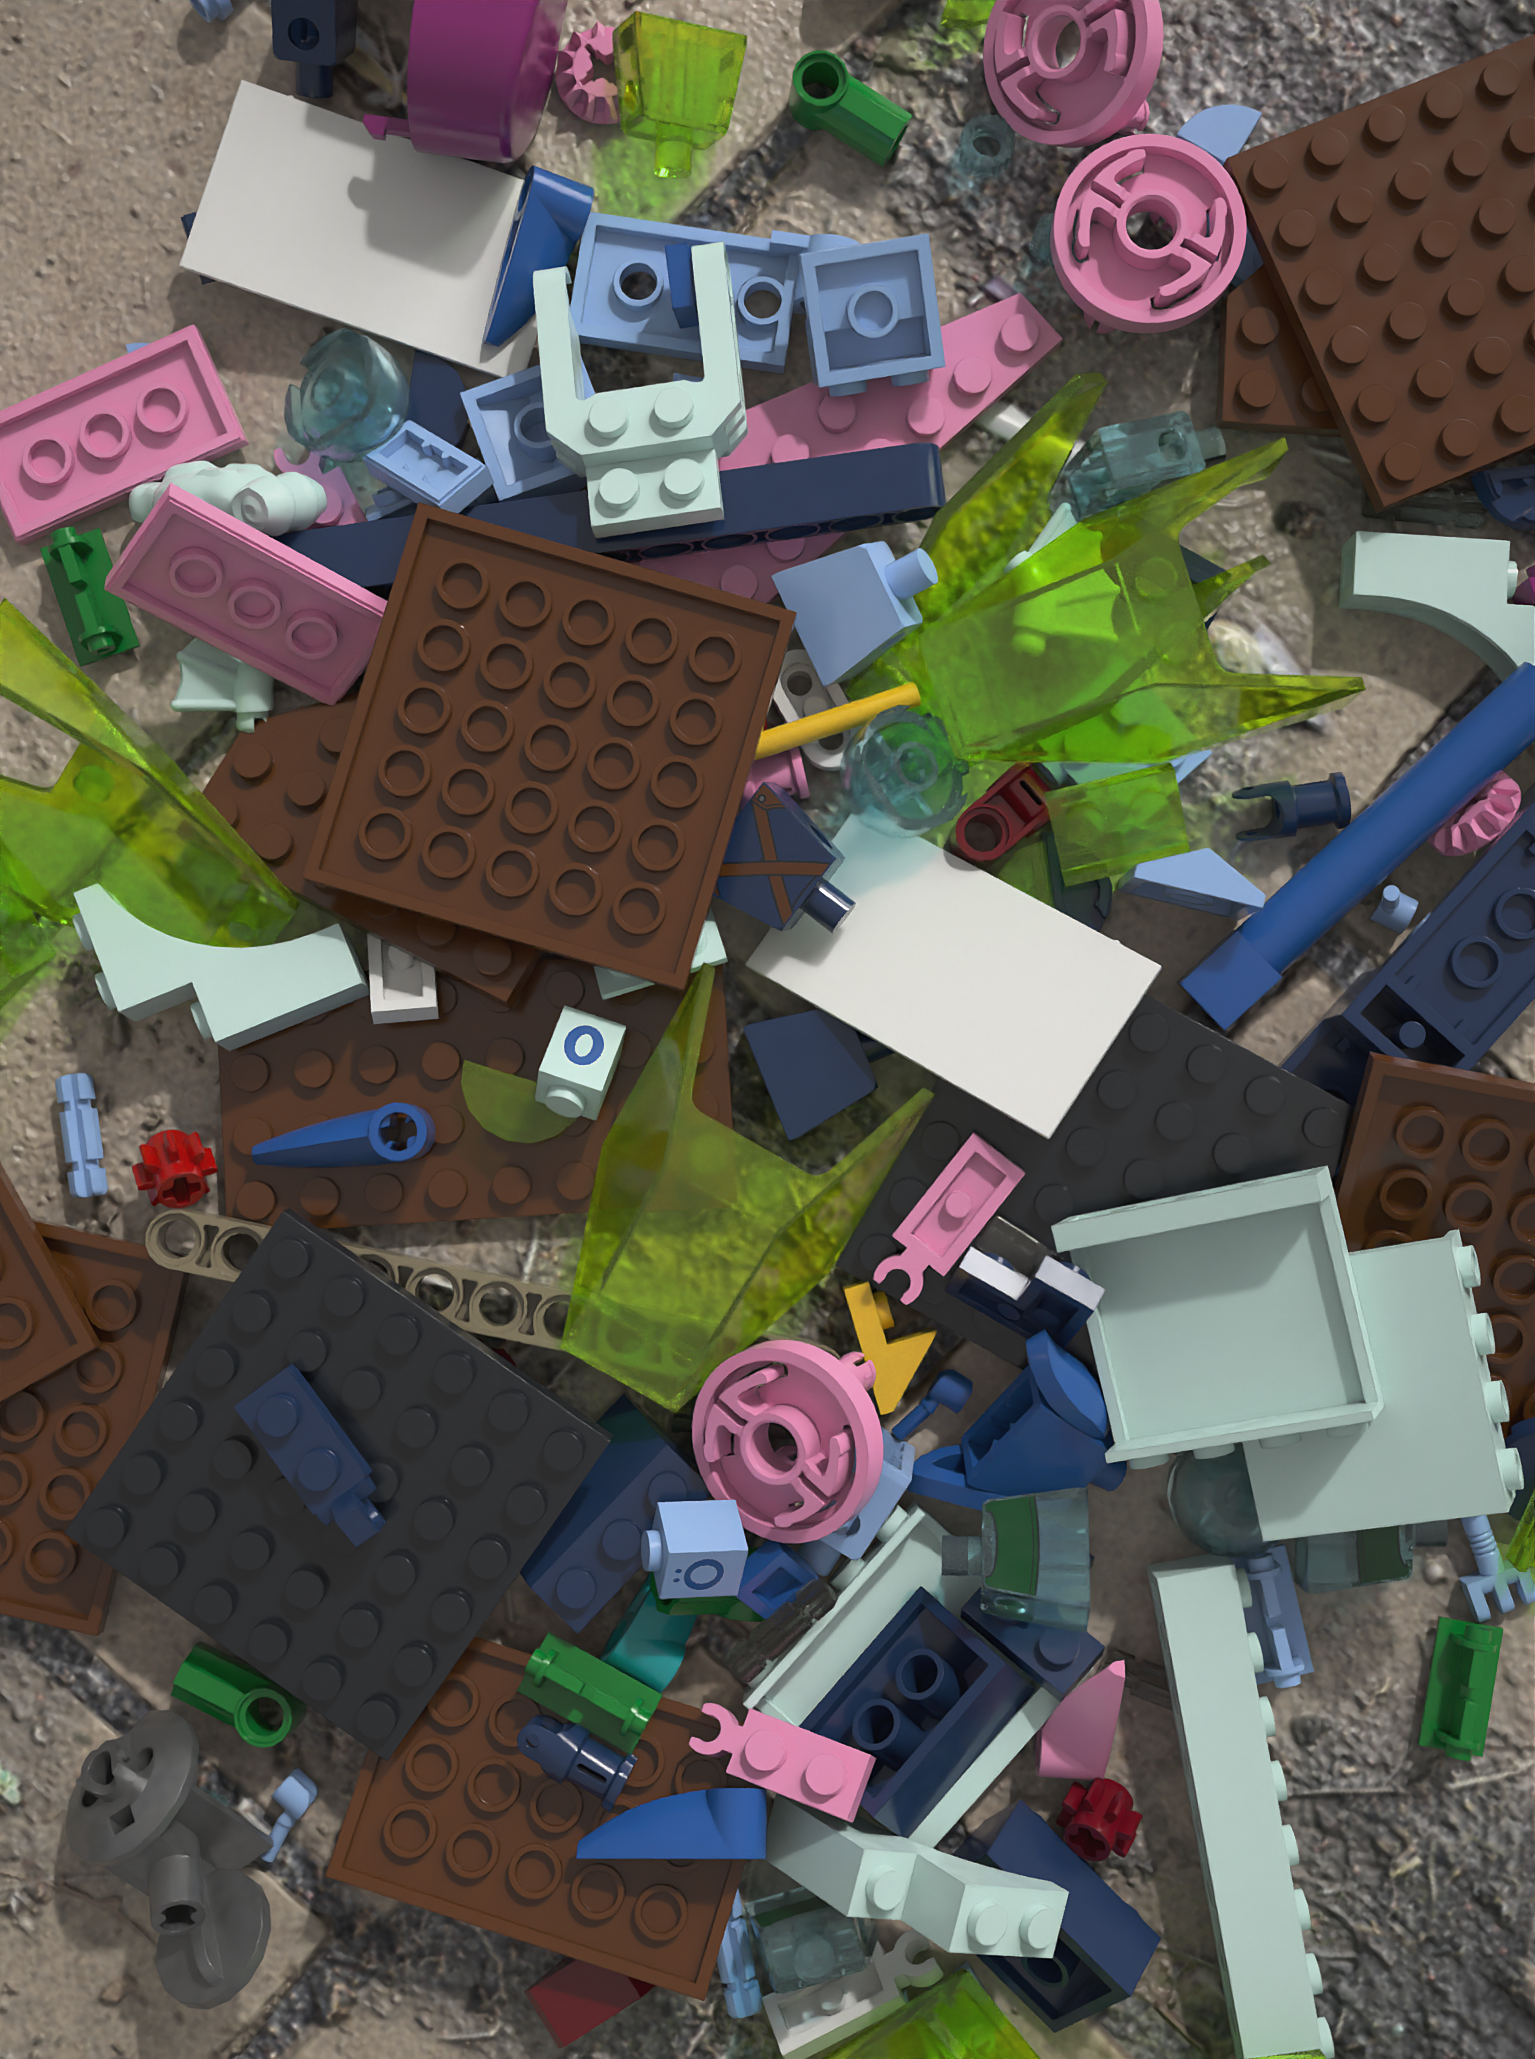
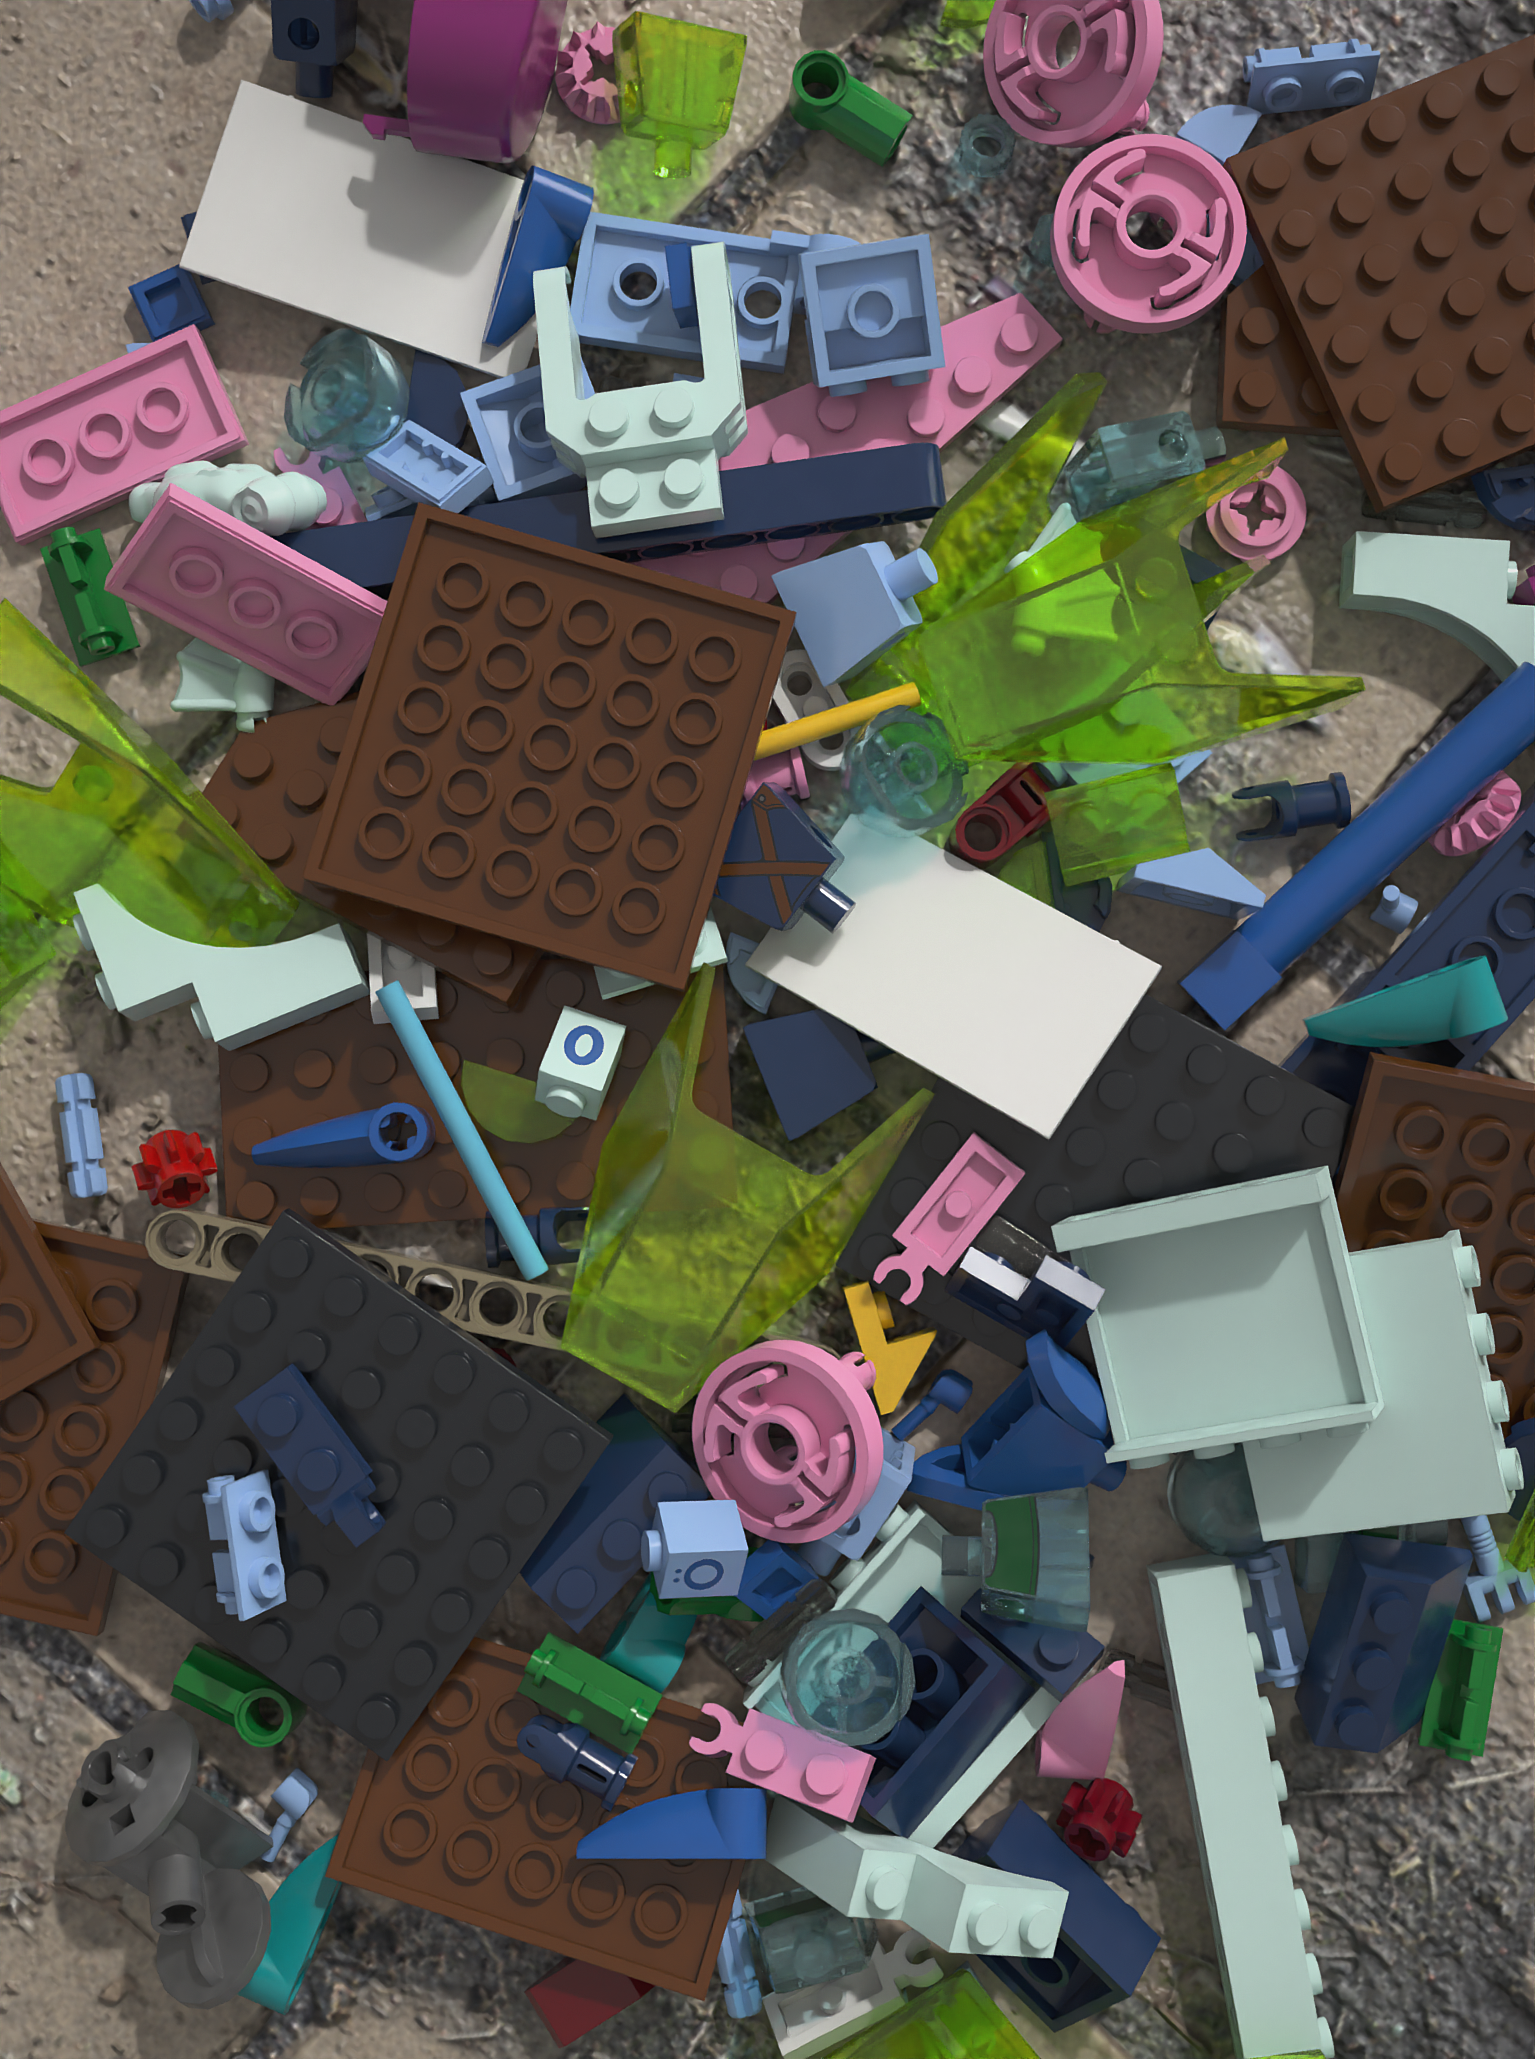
(170, 303): none -> blue tile
(251, 1569): none -> light blue hinge
(297, 1923): none -> teal piece
(461, 1130): none -> medium azure piece
(544, 1231): none -> dark blue piece
(750, 986): none -> light blue tile
(846, 1678): none -> clear light blue cylinder
(1280, 498): none -> bright pink gear
(1329, 78): none -> light blue hinge
(1379, 1640): none -> dark blue slope
(1417, 1011): none -> teal piece

